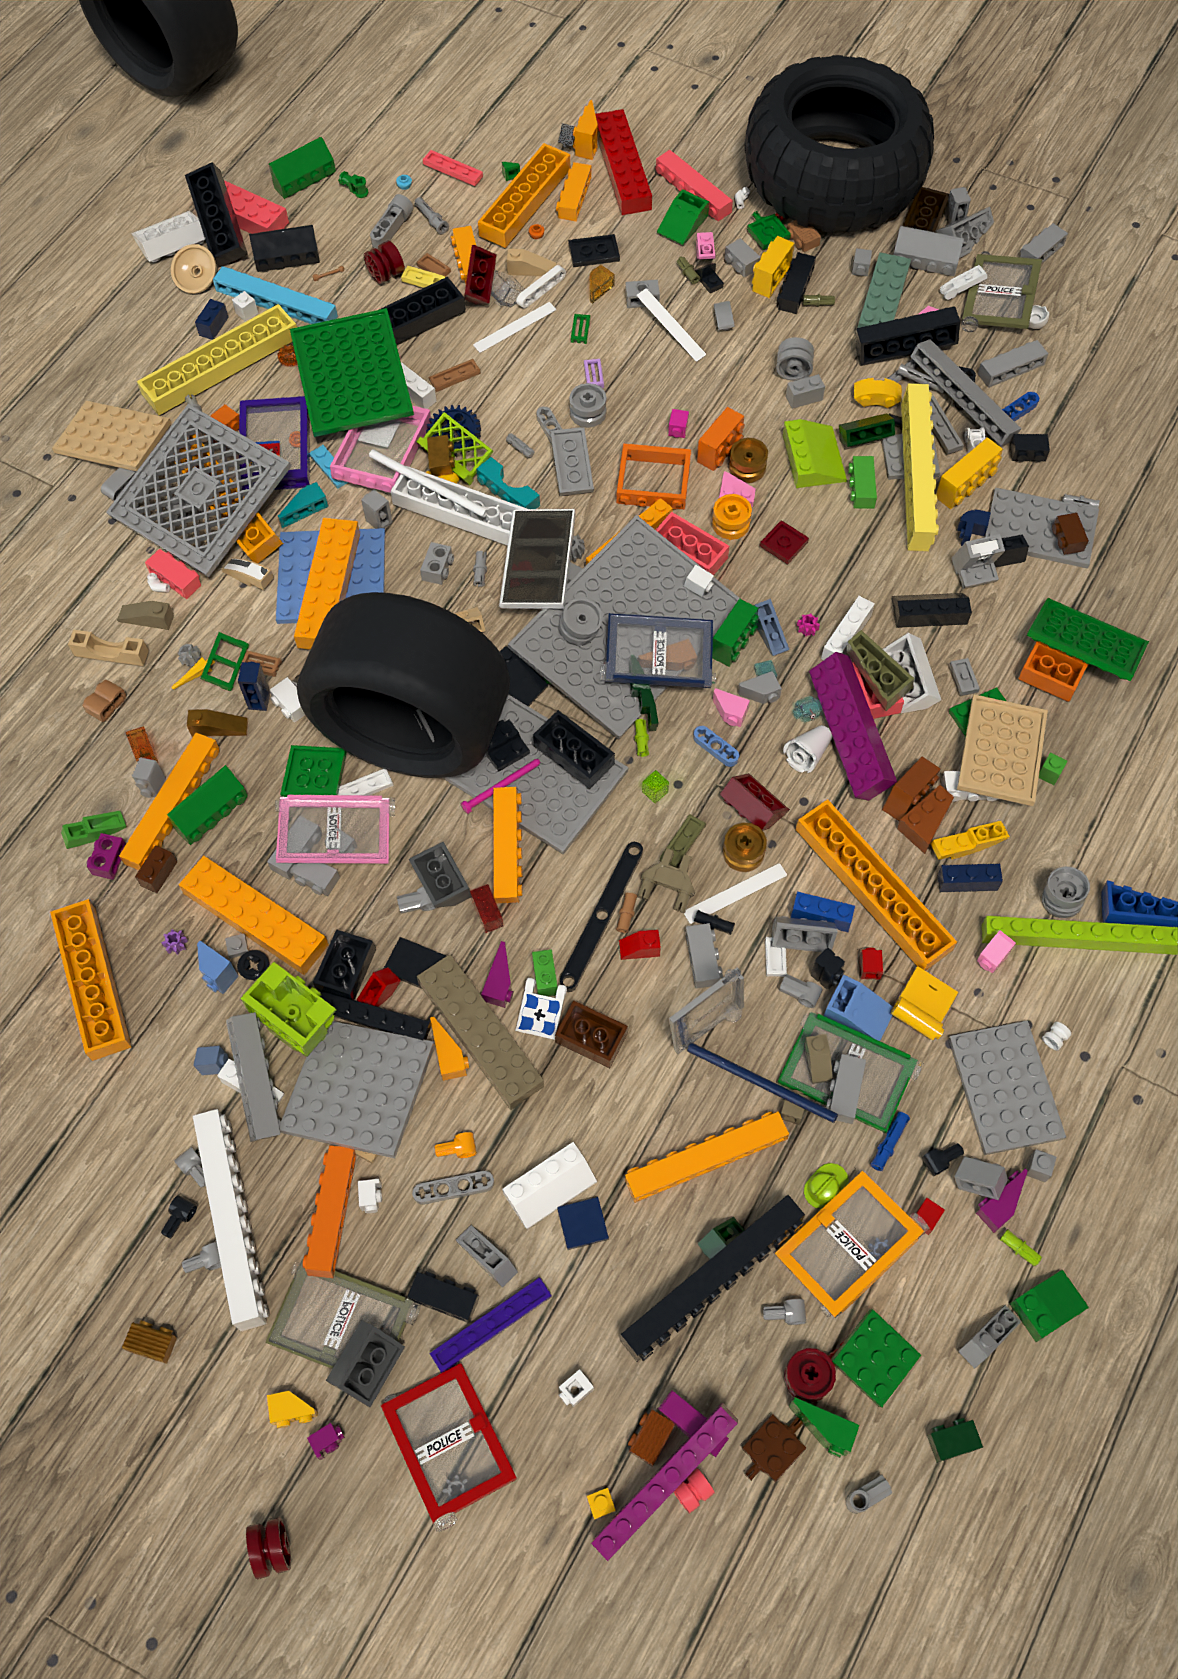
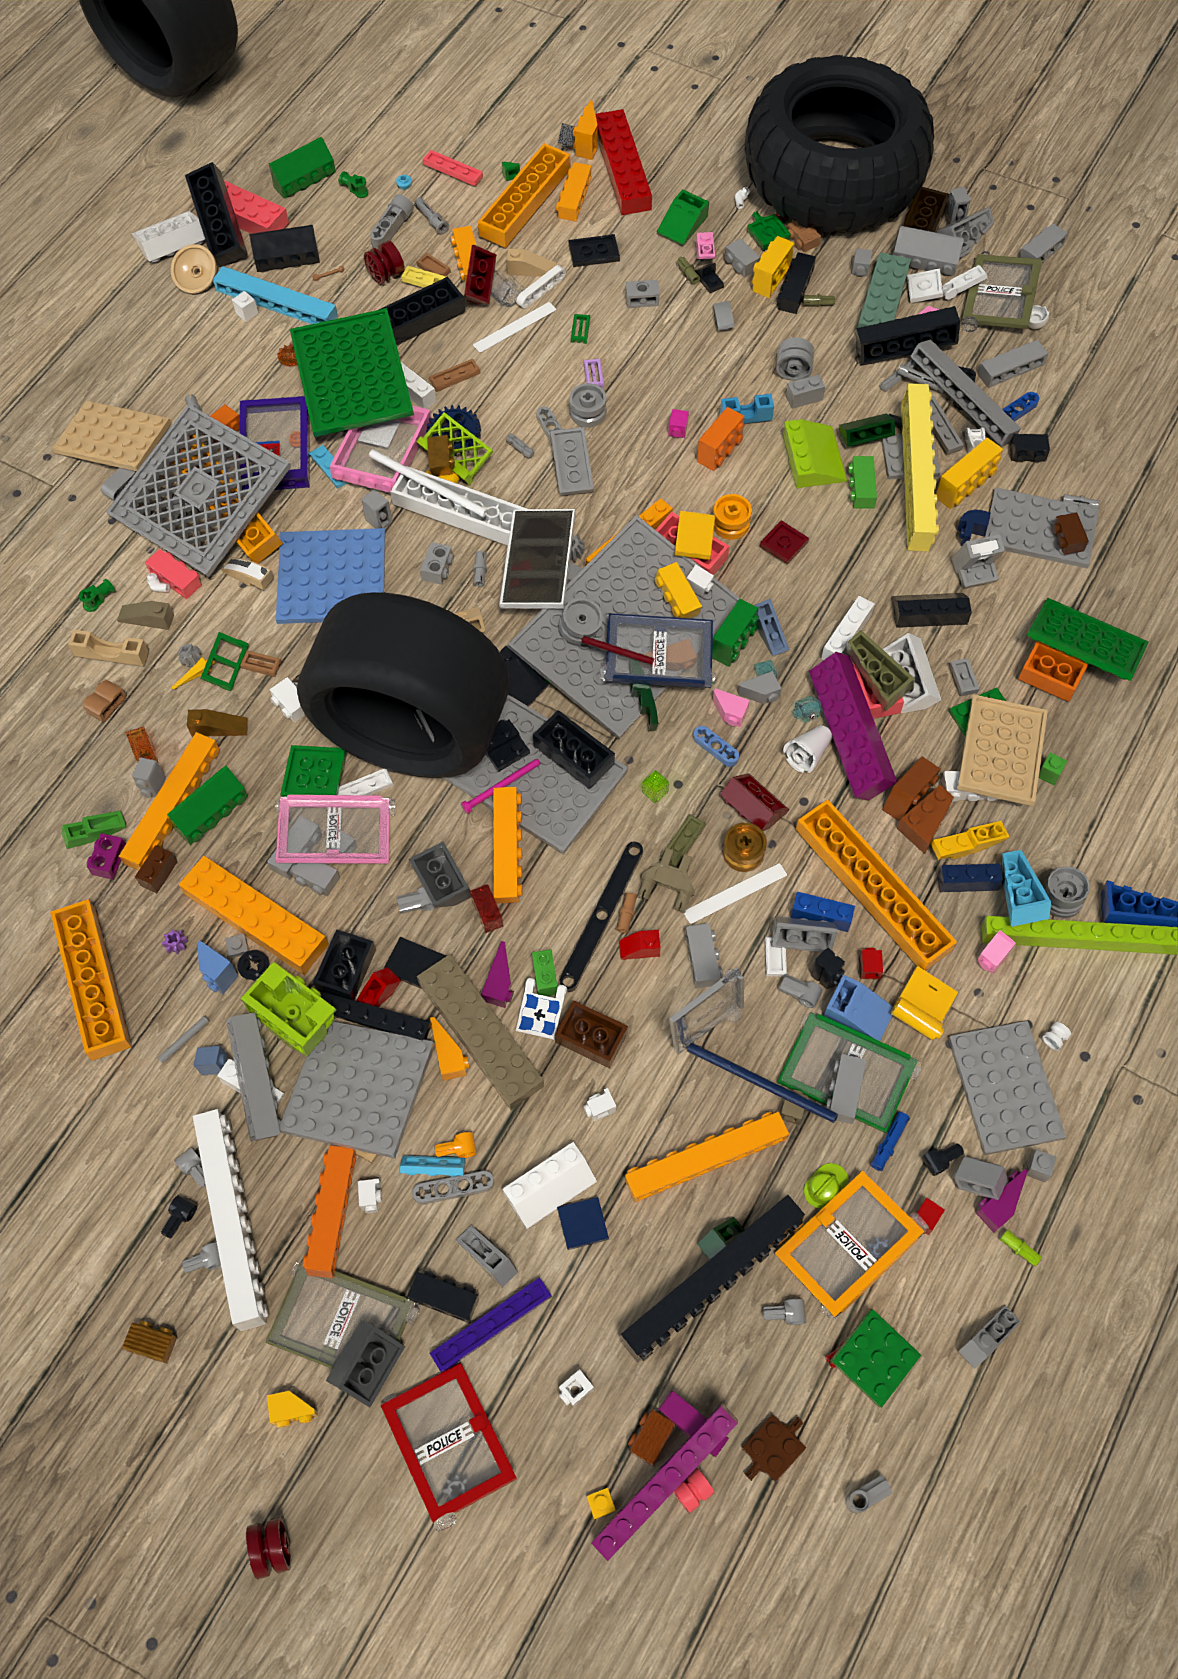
(95, 595): none -> green connector
(183, 1039): none -> light grey bar
(211, 319): dark blue brick -> none
(217, 359): light yellow brick -> none
(254, 686): dark blue brick -> none
(305, 503): teal slope -> none
(326, 1440): magenta brick -> none
(327, 576): light orange brick -> none
(432, 1165): none -> medium azure plate
(492, 474): teal arch -> none
(536, 231): orange plate -> none
(600, 282): clear yellow slope -> none
(600, 1106): none -> white brick
(618, 650): none -> dark red bar
(641, 737): lime pin -> none
(657, 455): orange window -> none
(671, 324): white sticker -> none
(677, 591): none -> yellow brick
(685, 177): coral brick -> none
(694, 535): none -> yellow tile
(715, 922): black pin -> none
(733, 485): bright pink wing -> none
(748, 459): pearl gold wheel -> none
(759, 410): none -> dark azure arch
(808, 624): dark pink gear -> none
(812, 1362): dark red wheel -> none
(818, 1058): dark tan slope -> none
(829, 1429): green slope -> none
(877, 392): yellow brick -> none
(925, 285): none -> white tile
(955, 1440): dark green brick -> none
(1015, 551): black panel -> none
(1023, 891): none -> medium azure wedge
(1049, 1305): green slope -> none

